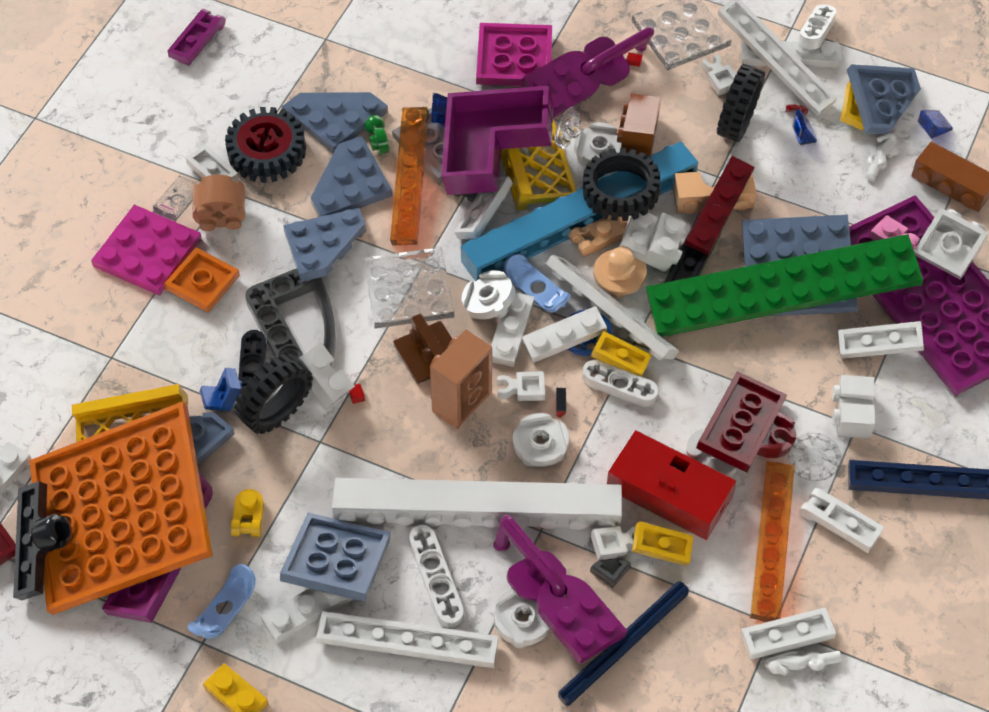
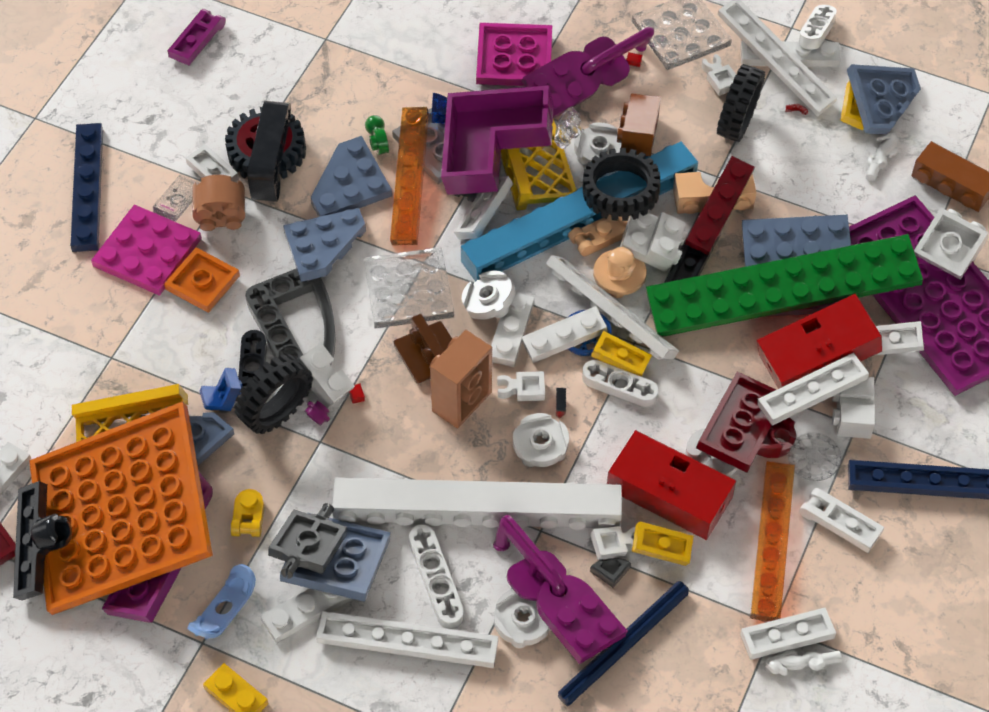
(87, 187): none -> dark blue plate
(268, 151): none -> black beam
(307, 541): none -> dark grey plate
(317, 412): none -> magenta plate
(334, 115): sand blue plate -> none
(524, 275): light blue piece -> none
(803, 129): clear blue slope -> none
(813, 389): none -> white plate
(819, 341): none -> red brick
(890, 228): bright pink plate -> none
(934, 123): clear blue slope -> none

